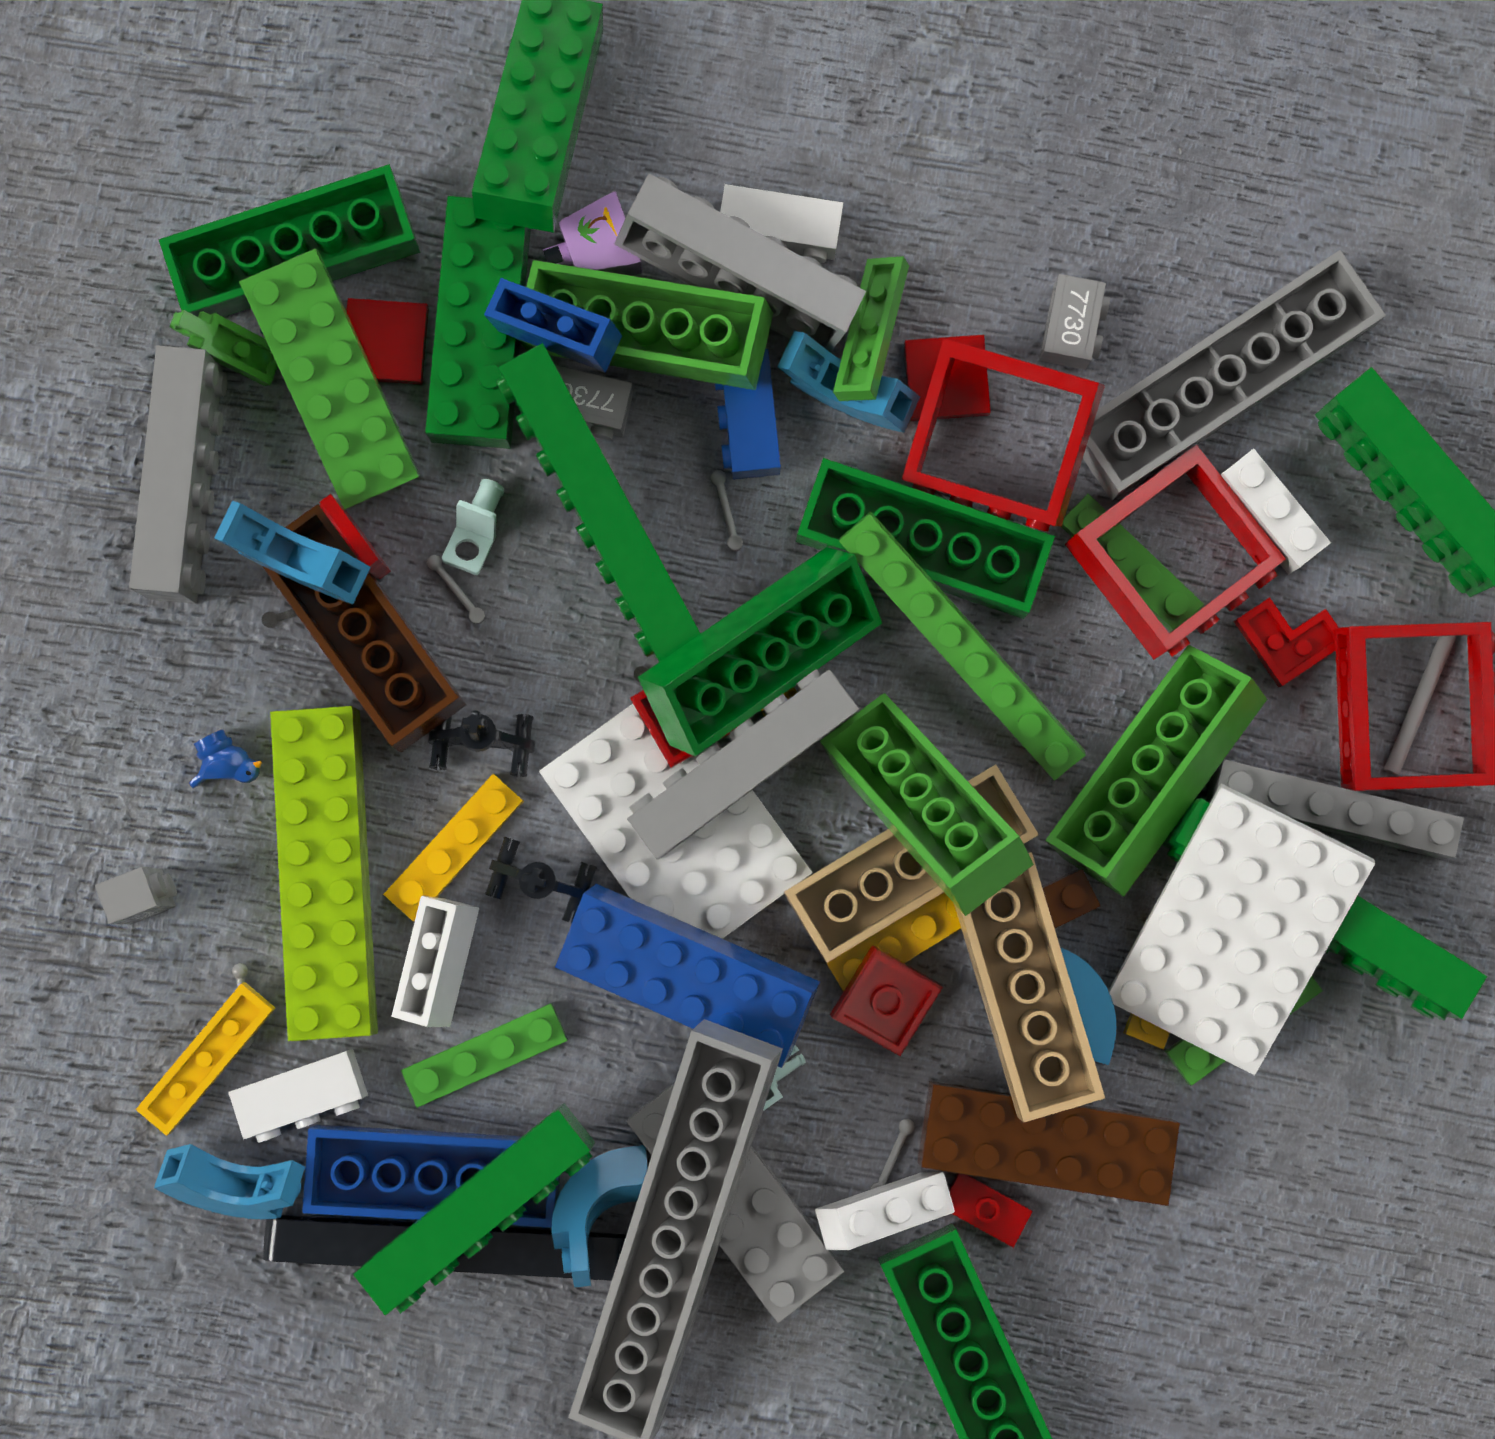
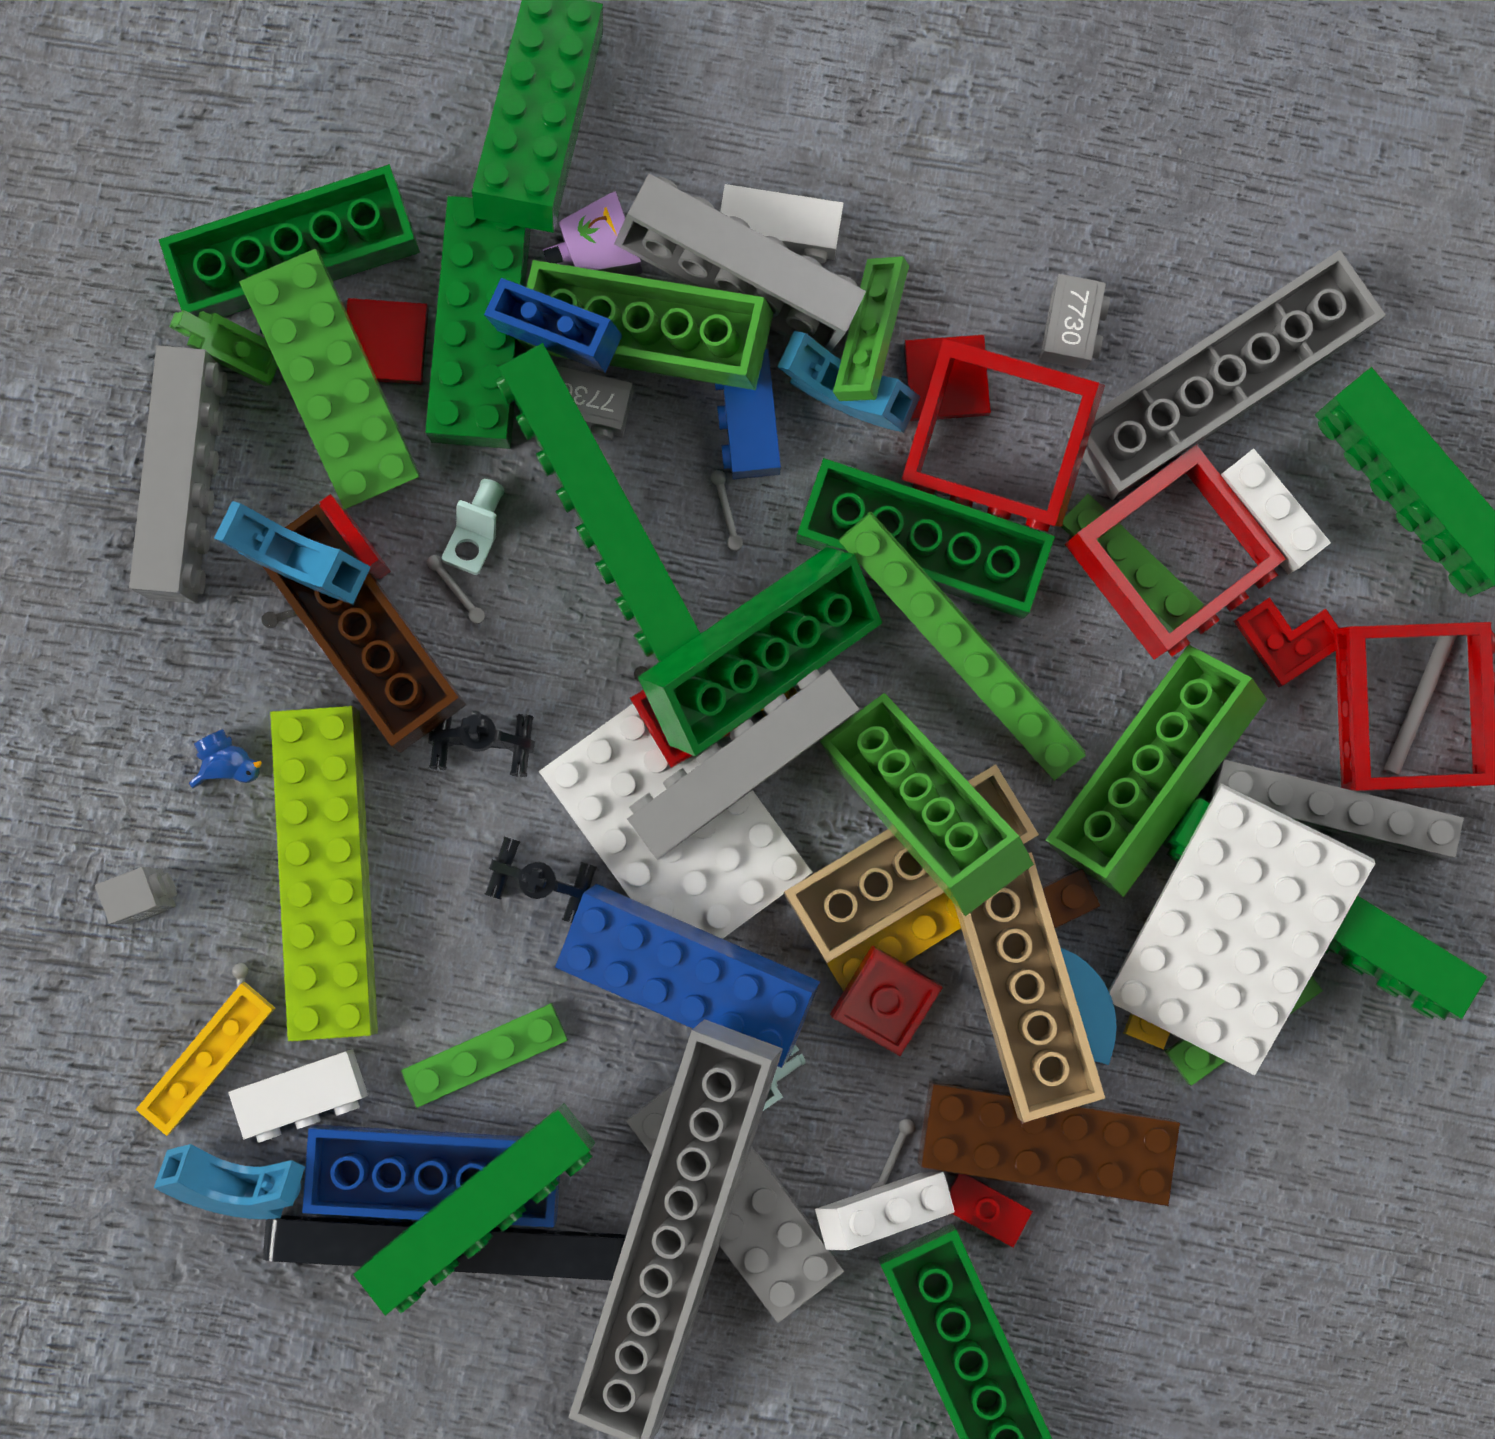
(435, 962): white brick -> none
(454, 845): yellow plate -> none
(600, 1184): dark azure arch -> none

